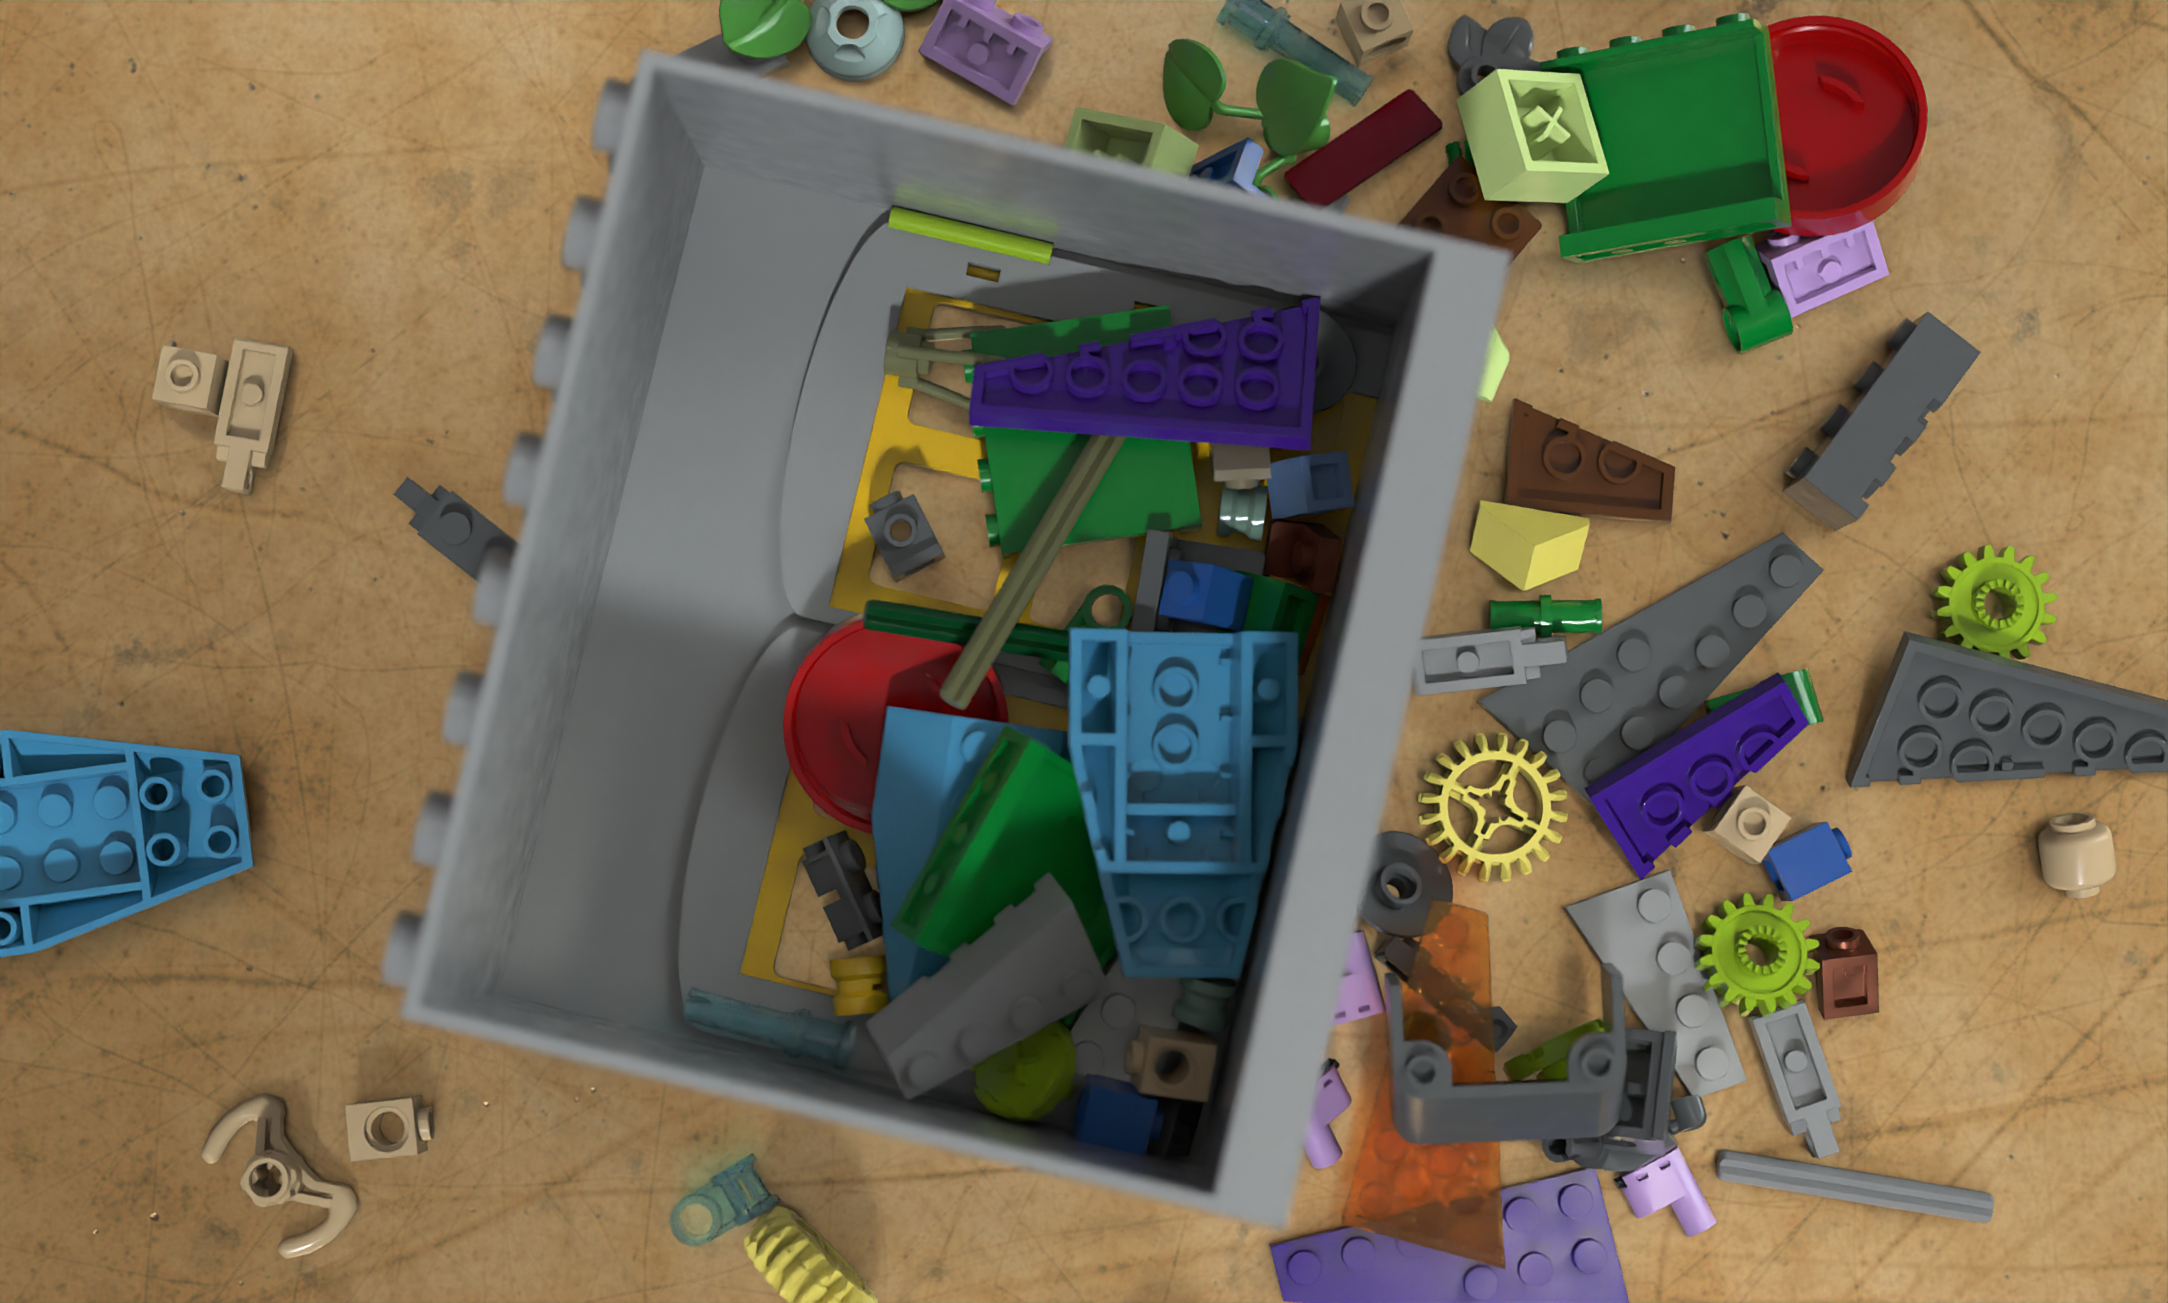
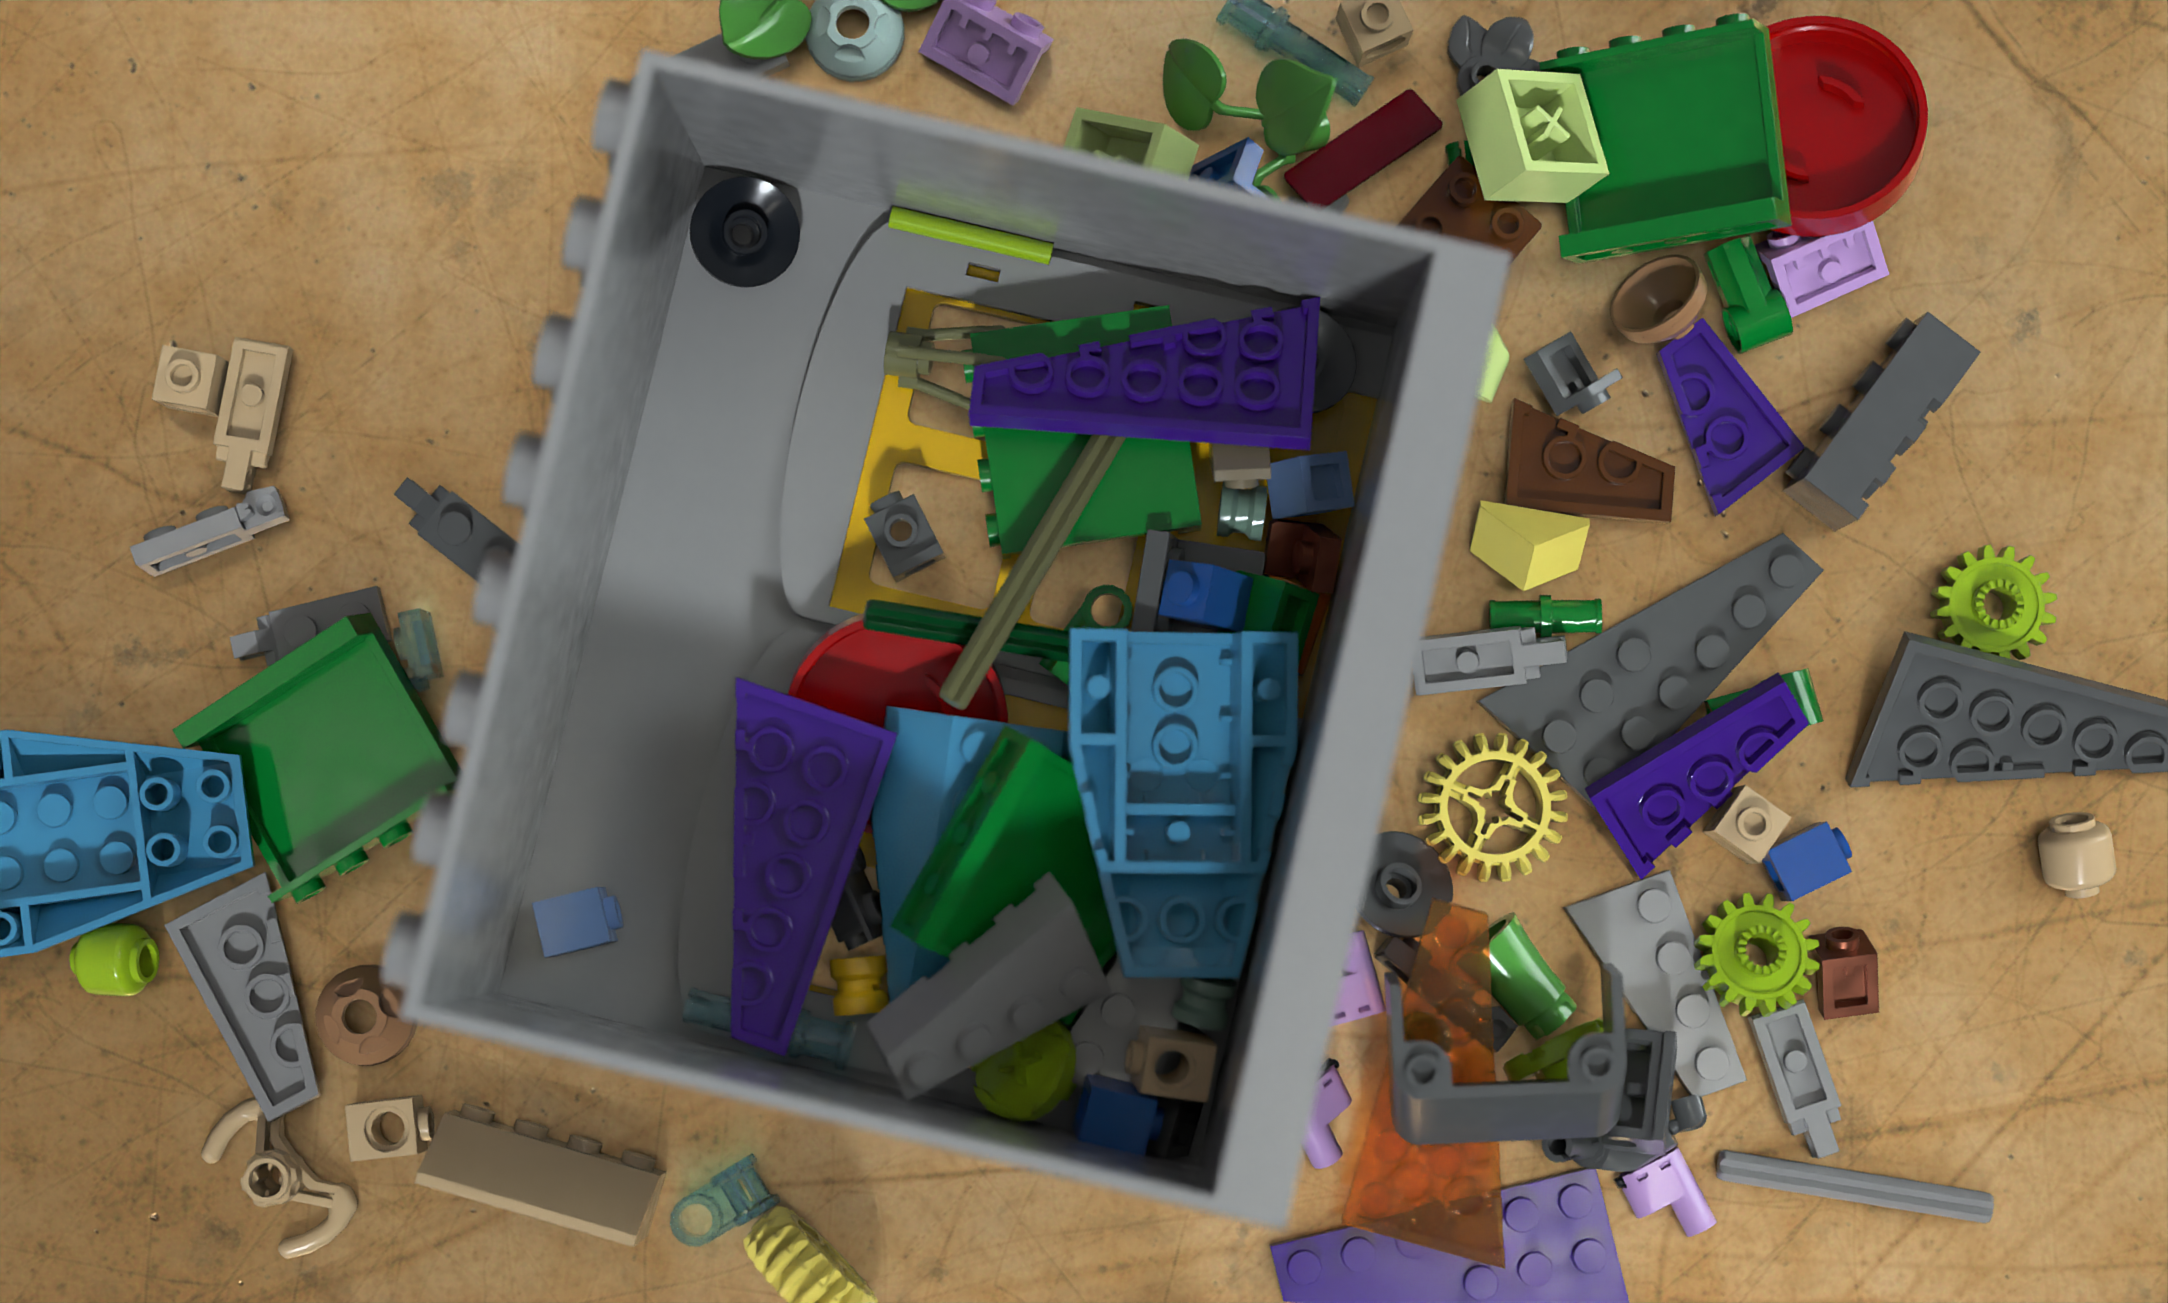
(115, 960): none -> lime head
(211, 533): none -> light grey hinge
(247, 983): none -> light grey wing
(295, 625): none -> light grey hinge
(329, 754): none -> green panel
(387, 1036): none -> medium nougat piece
(418, 645): none -> clear light blue bracket
(542, 1175): none -> tan slope
(577, 921): none -> medium blue brick
(766, 215): none -> black dish
(798, 823): none -> dark purple wing
(1525, 981): none -> bright green plant
(1568, 376): none -> dark grey bracket
(1653, 293): none -> medium nougat piece
(1725, 417): none -> dark purple wing

